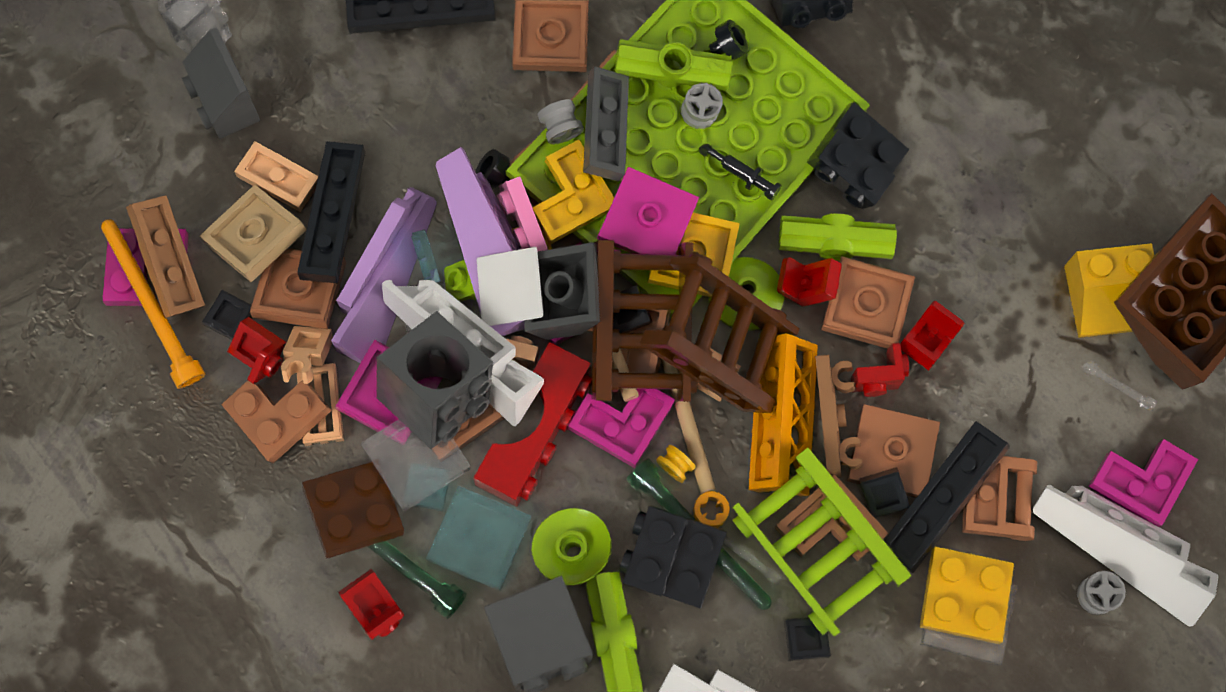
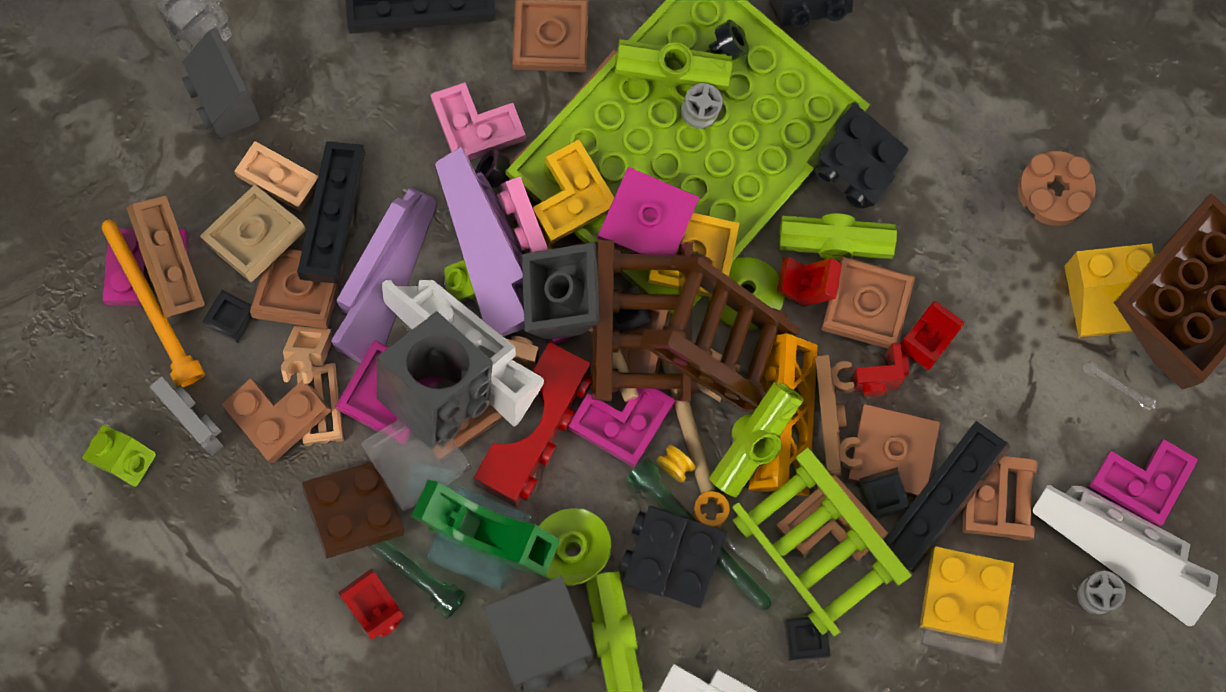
(119, 455): none -> lime bracket
(180, 405): none -> light grey plate
(257, 349): red bracket -> none
(425, 256): clear light blue tile -> none
(474, 131): none -> bright pink plate
(485, 531): none -> green arch
(510, 286): white sticker -> none
(560, 121): light grey wheel -> none
(606, 124): dark grey plate -> none
(744, 172): black piece -> none
(756, 438): none -> lime piece
(1068, 170): none -> nougat plate

